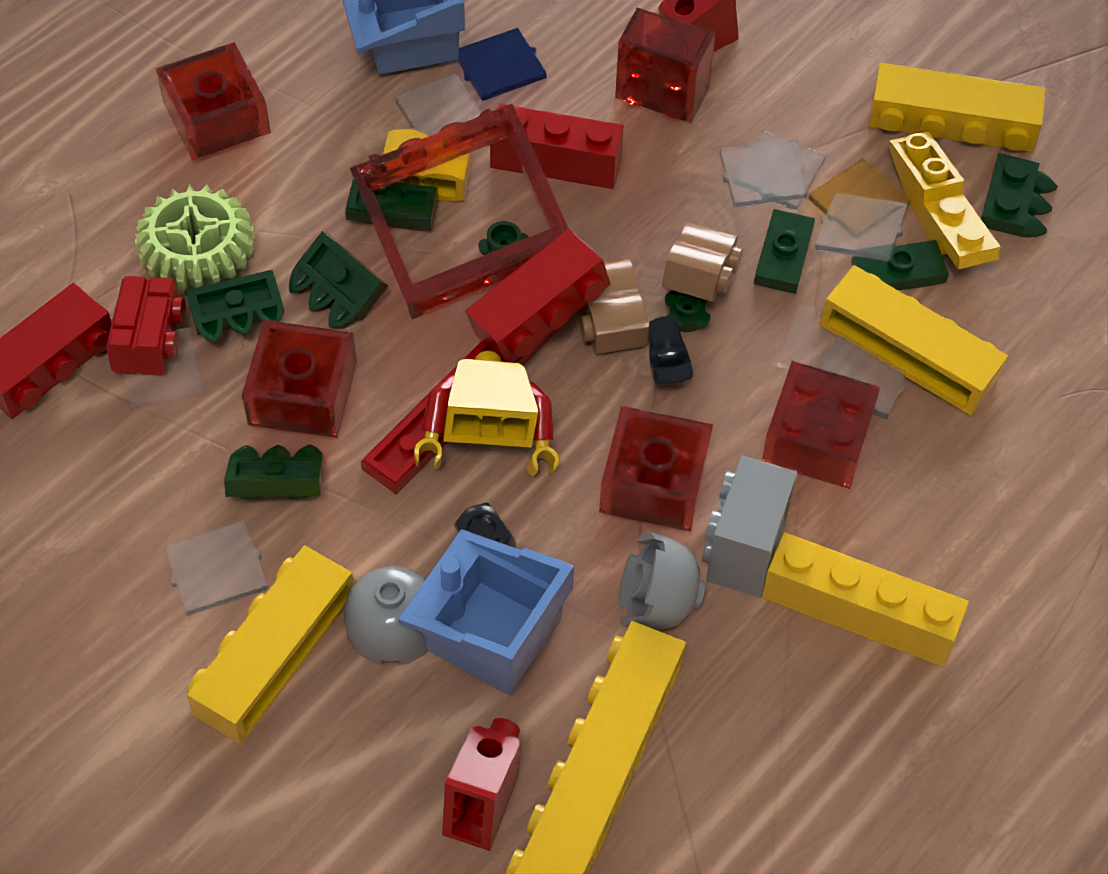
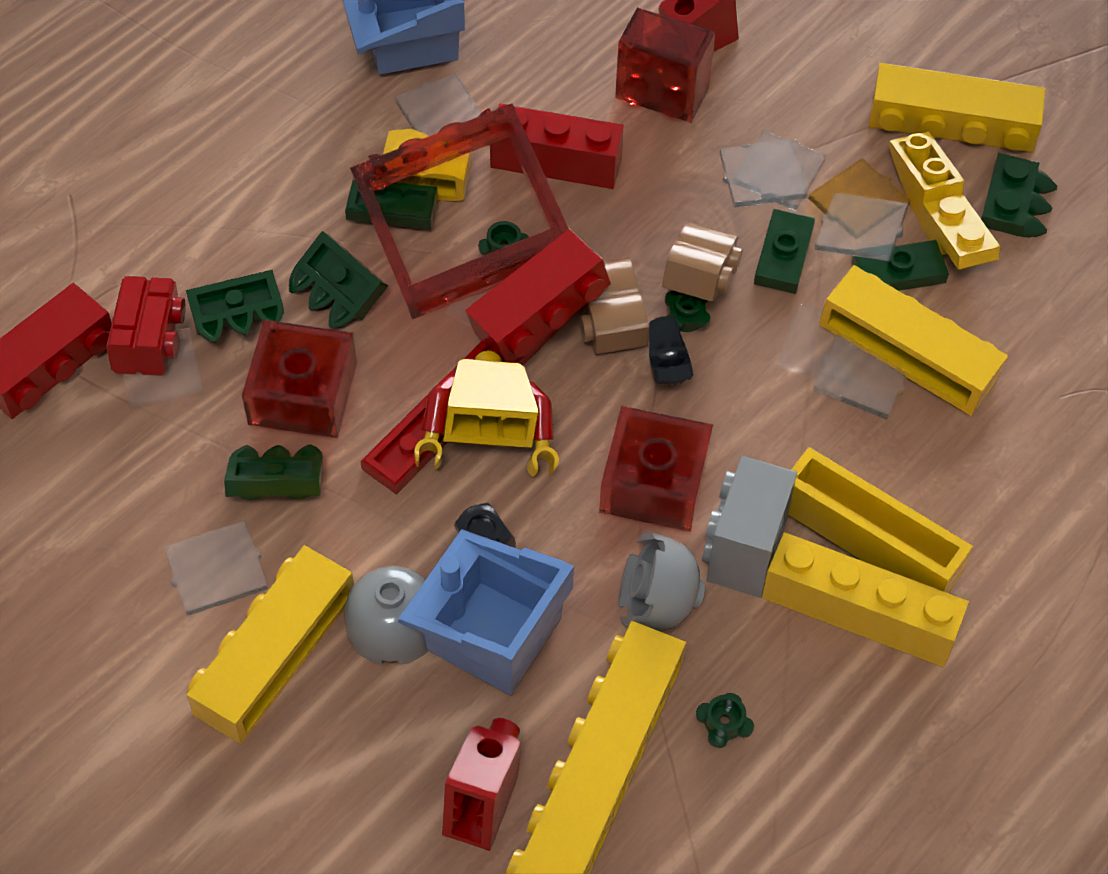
(169, 232): yellowish green gear -> none
(213, 100): clear red brick -> none
(500, 64): clear blue piece -> none
(727, 706): none -> dark green plate
(820, 424): clear red brick -> none
(874, 524): none -> yellow brick

